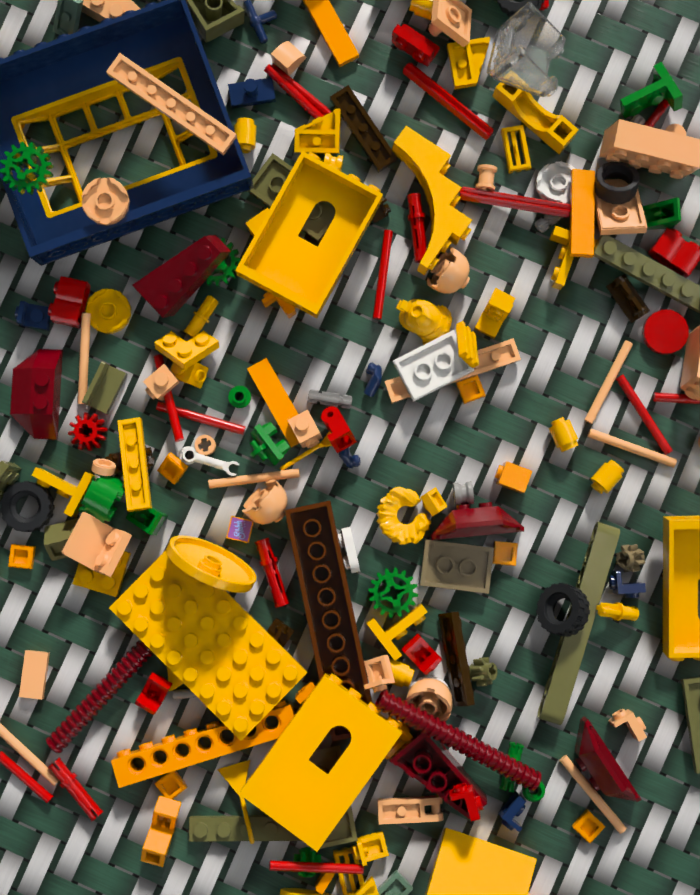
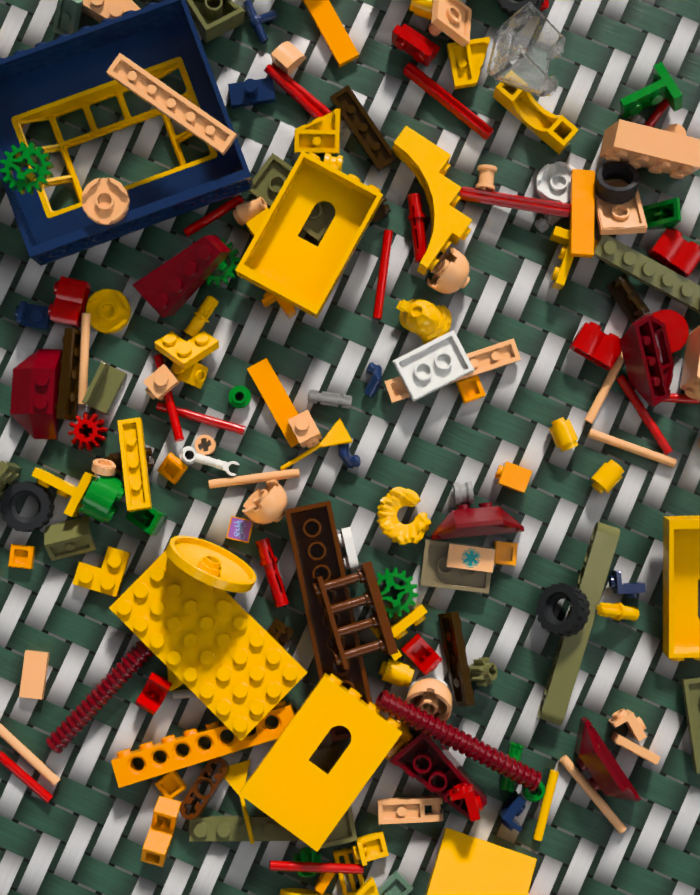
(69, 377): none -> dark brown plate
(75, 789): red pin -> none
(96, 544): light nougat bracket -> none
(200, 807): none -> reddish brown beam
(212, 216): none -> red bar
(246, 134): yellow brick -> none
(248, 210): none -> light nougat cone
(265, 447): green hips -> none
(304, 692): light orange tile -> none
(341, 435): red leg -> none
(371, 598): none -> reddish brown fence
(379, 673): light nougat bracket -> none
(433, 502): yellow plate -> none
(467, 344): yellow tile -> none
(470, 558): none -> light nougat tile
(495, 313): yellow bracket -> none
(527, 166): yellow tile -> none
(545, 806): none -> yellow bar
(588, 826): light orange tile -> none
(597, 345): none -> red brick
(630, 558): dark tan gear -> none
(635, 748): none -> light nougat tile
(648, 359): none -> dark red wedge

